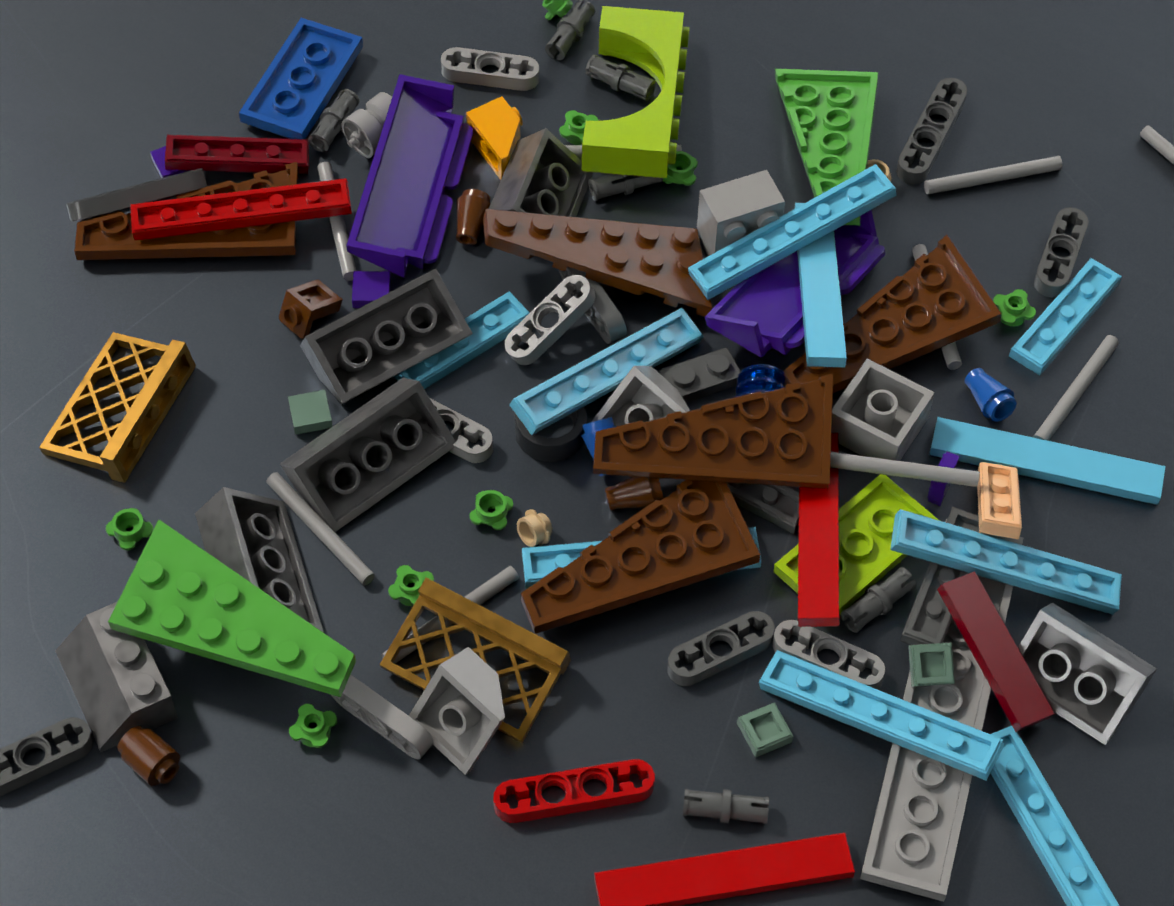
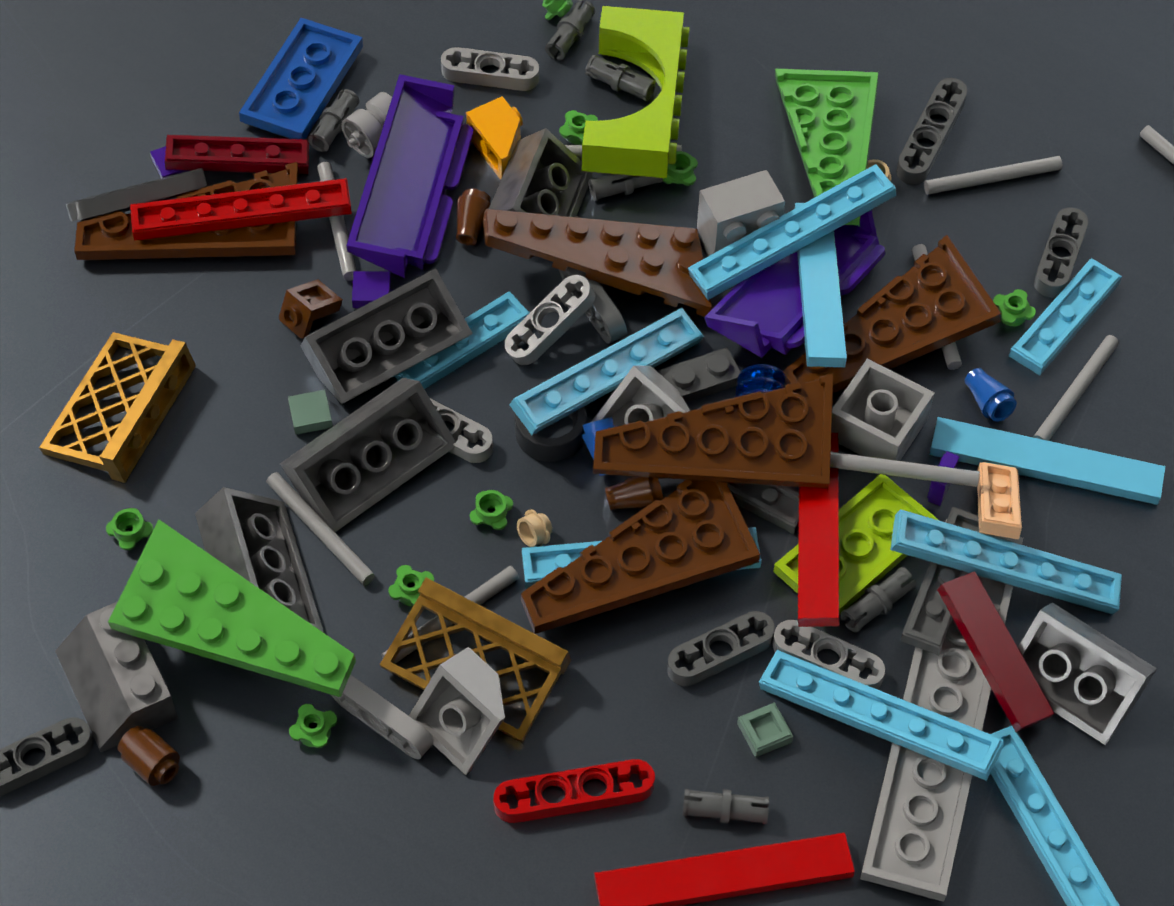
(931, 664): sand green tile -> none

